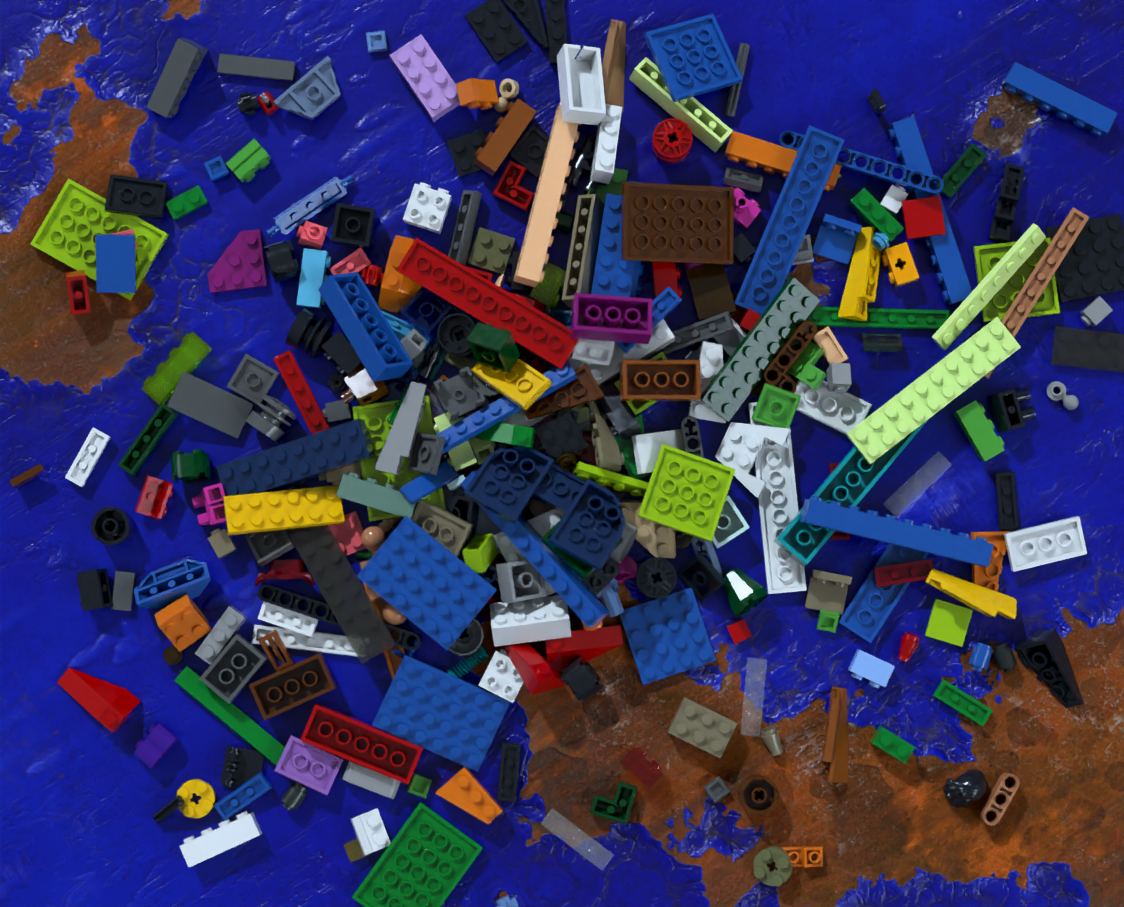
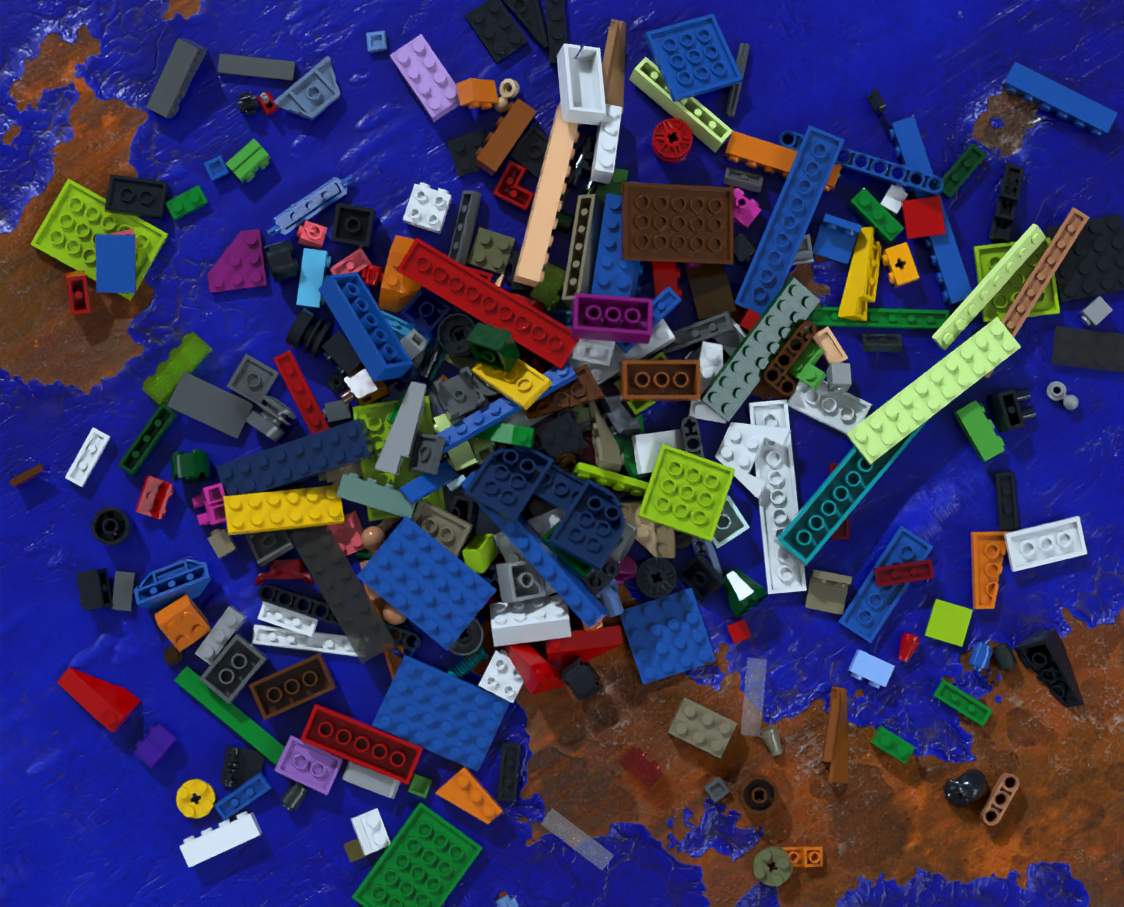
(168, 809): black axle -> none
(262, 640): dark orange tile -> none
(616, 809): dark green brick -> none
(776, 406): bright green tile -> none
(827, 621): bright green tile -> none
(880, 241): dark azure plate -> none
(895, 532): blue brick -> none
(917, 484): clear tile -> none
(973, 595): yellow wedge -> none

